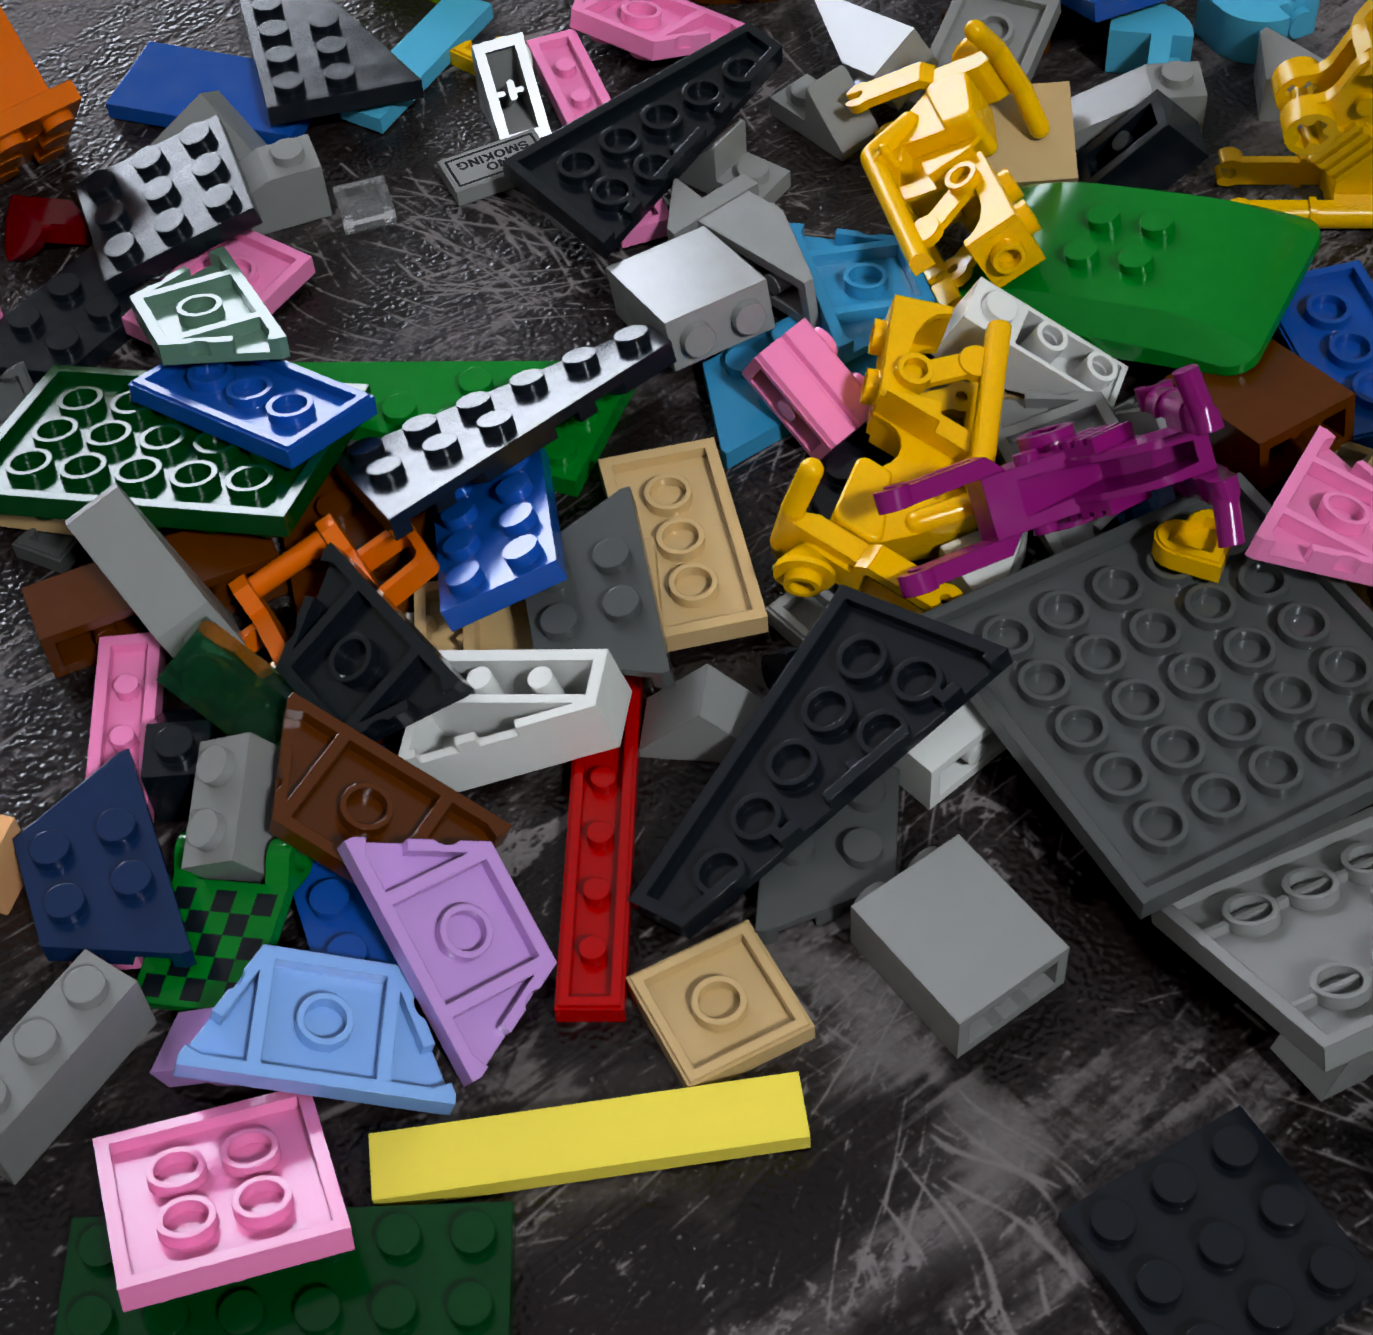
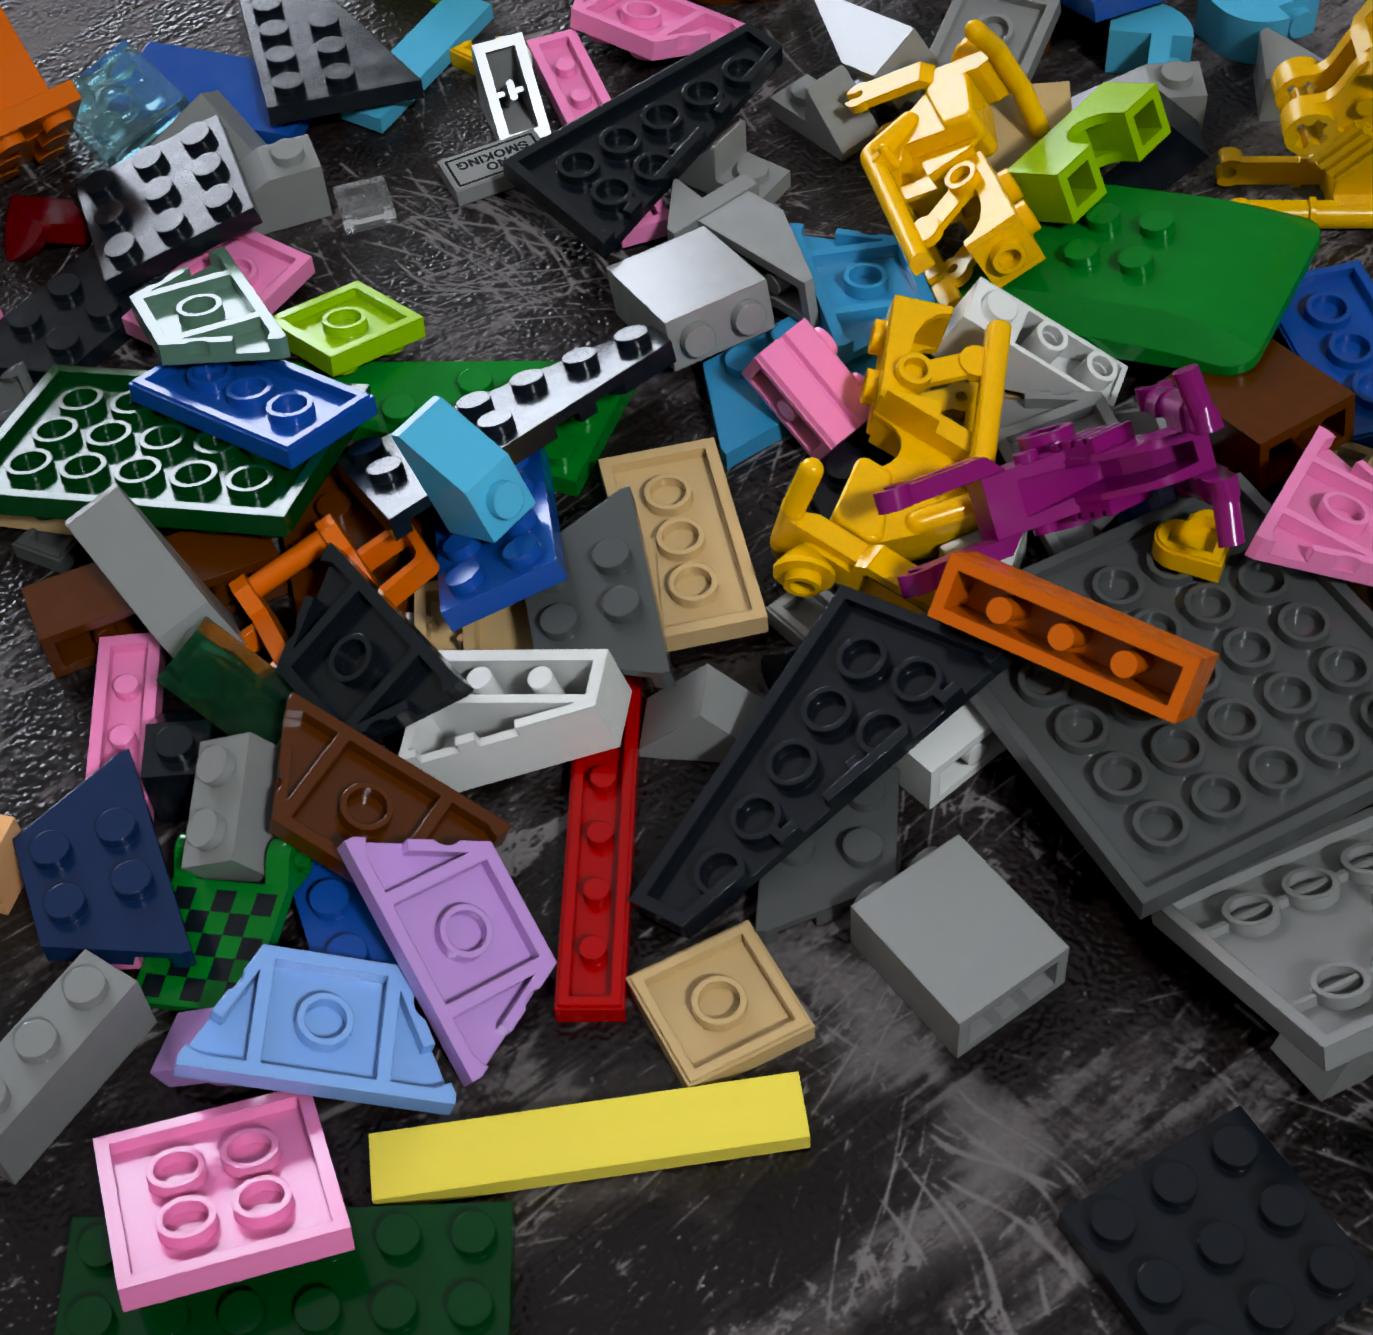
(124, 104): none -> clear light blue plate
(349, 328): none -> lime plate
(463, 472): none -> medium azure slope
(1073, 635): none -> orange brick
(1109, 126): none -> lime arch

